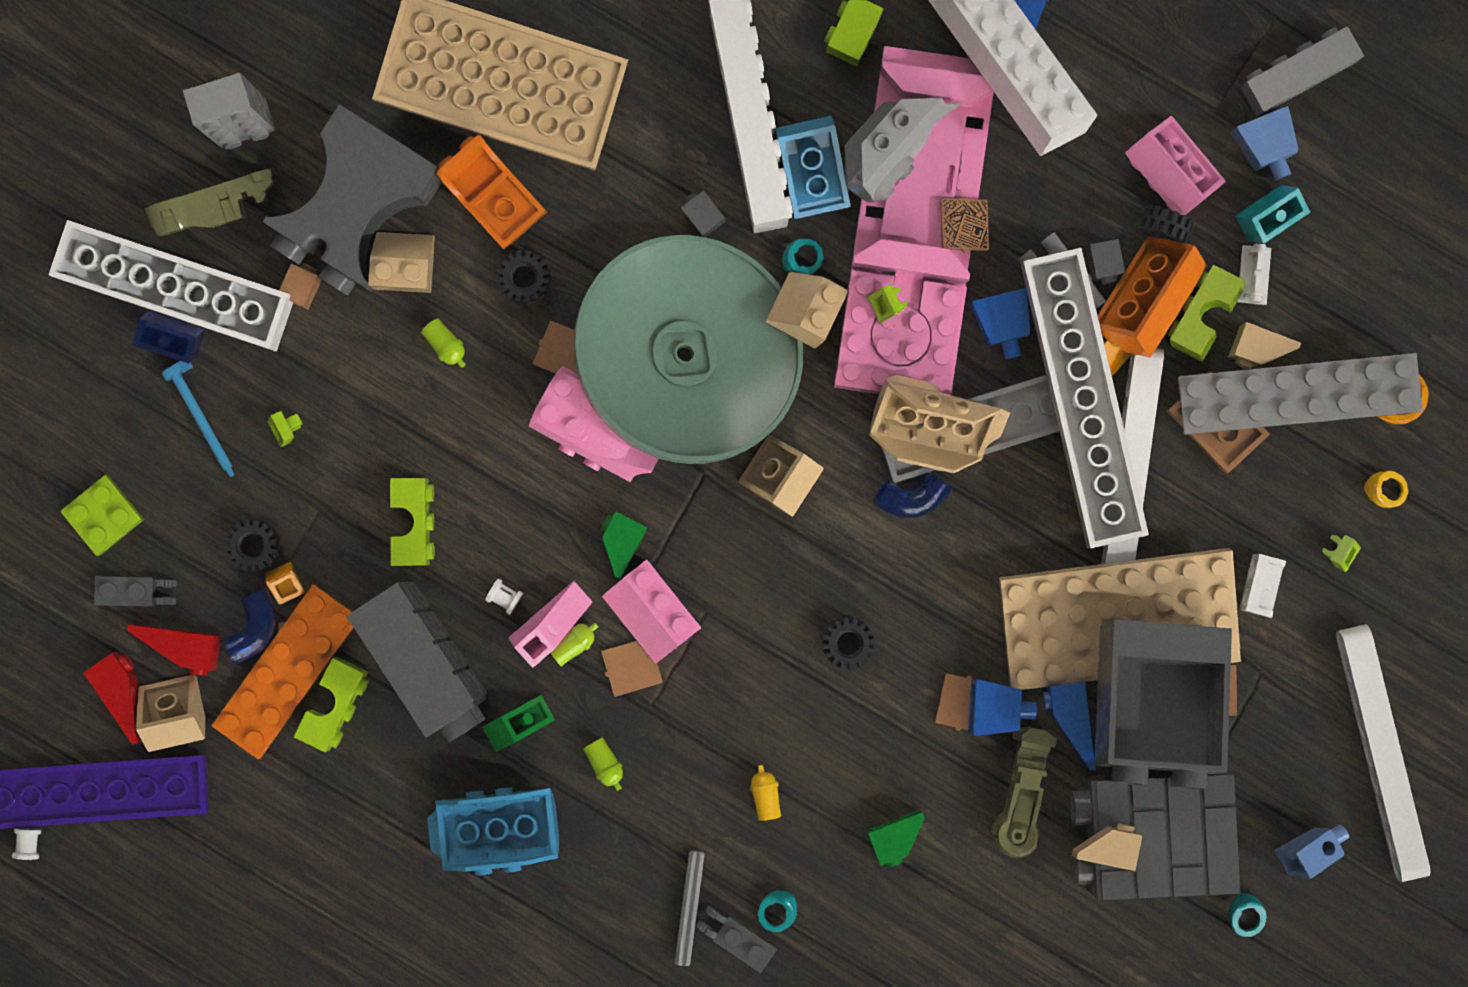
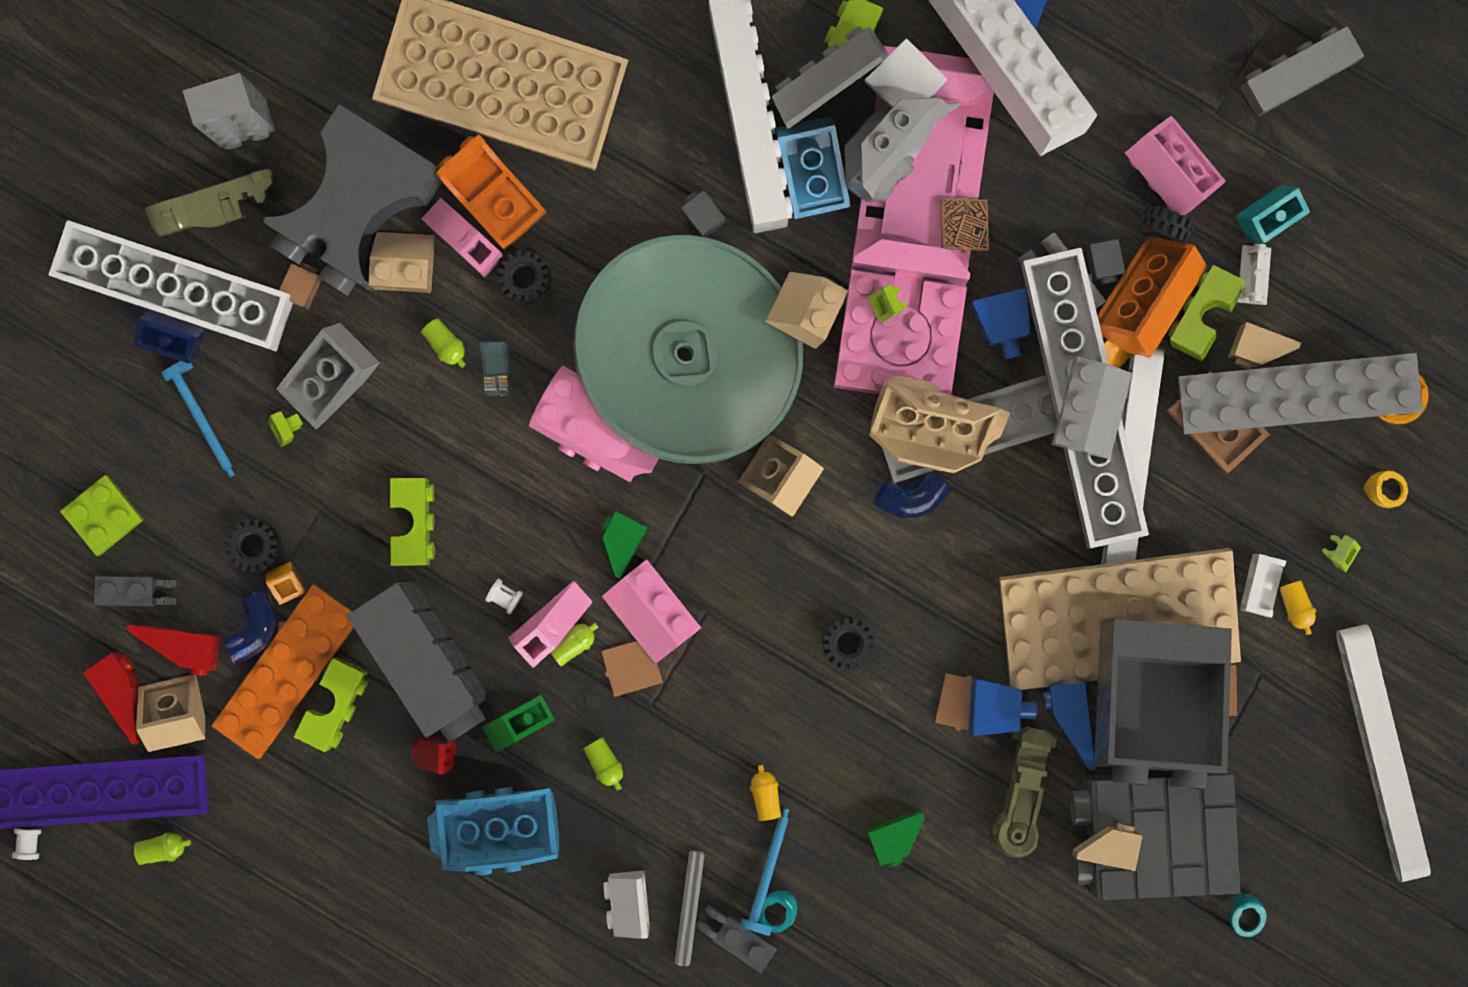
(161, 848): none -> lime piece
(327, 374): none -> light grey slope
(434, 754): none -> red slope
(463, 237): none -> bright pink slope
(495, 368): none -> clear light blue leg
(556, 349): medium nougat piece -> none
(628, 904): none -> white slope
(752, 923): none -> dark azure piece
(788, 259): teal piece -> none
(829, 76): none -> light grey slope
(905, 76): none -> white tile
(1092, 407): none -> light grey slope
(1268, 142): medium blue torso -> none
(1298, 606): none -> yellow piece
(1312, 851): medium blue torso -> none

